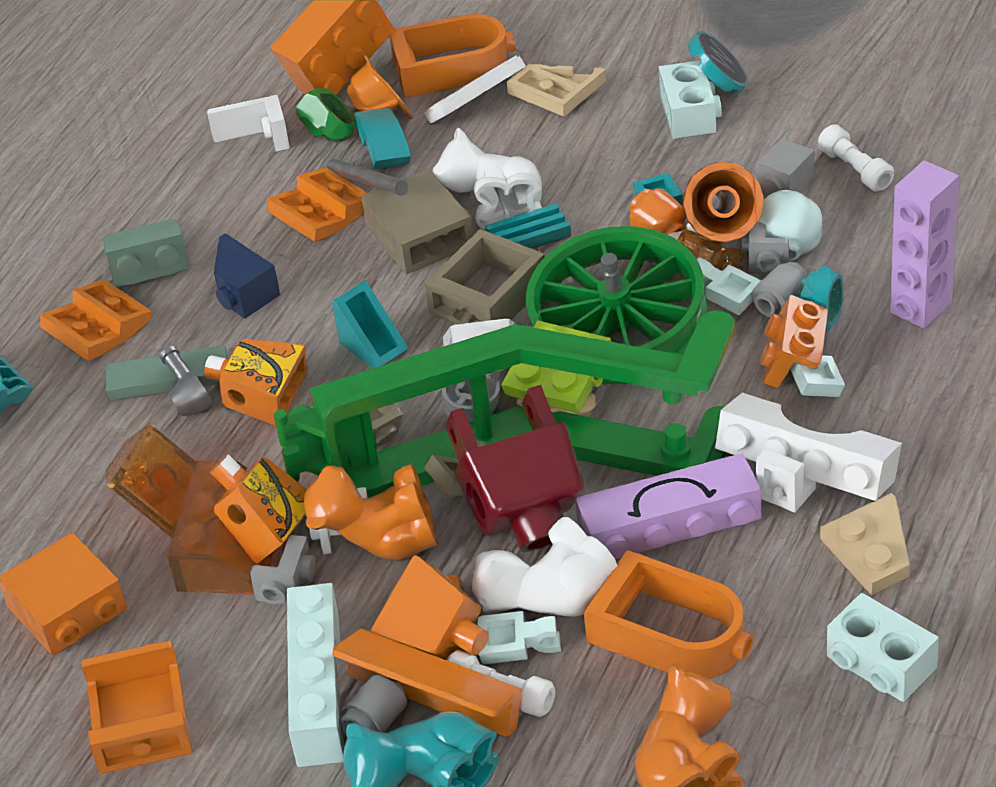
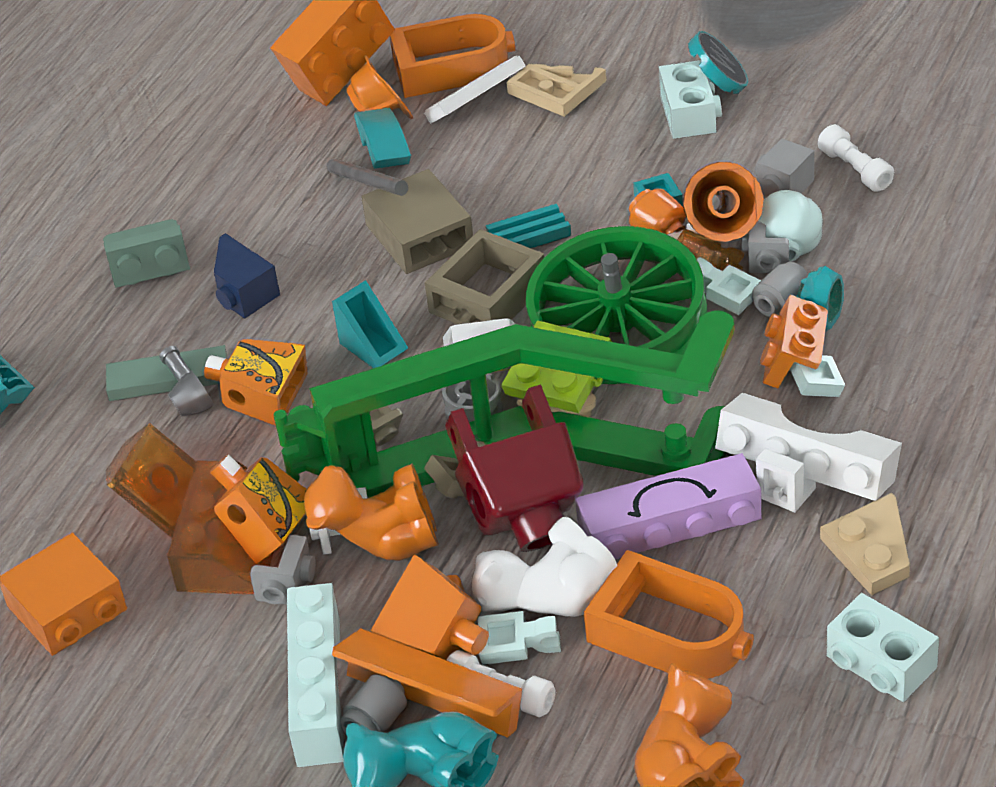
(96, 319): orange slope -> none
(136, 707): orange panel -> none
(248, 119): white bracket -> none
(319, 204): orange slope -> none
(325, 115): green rock -> none
(500, 182): white animal -> none
(924, 243): lavender brick -> none

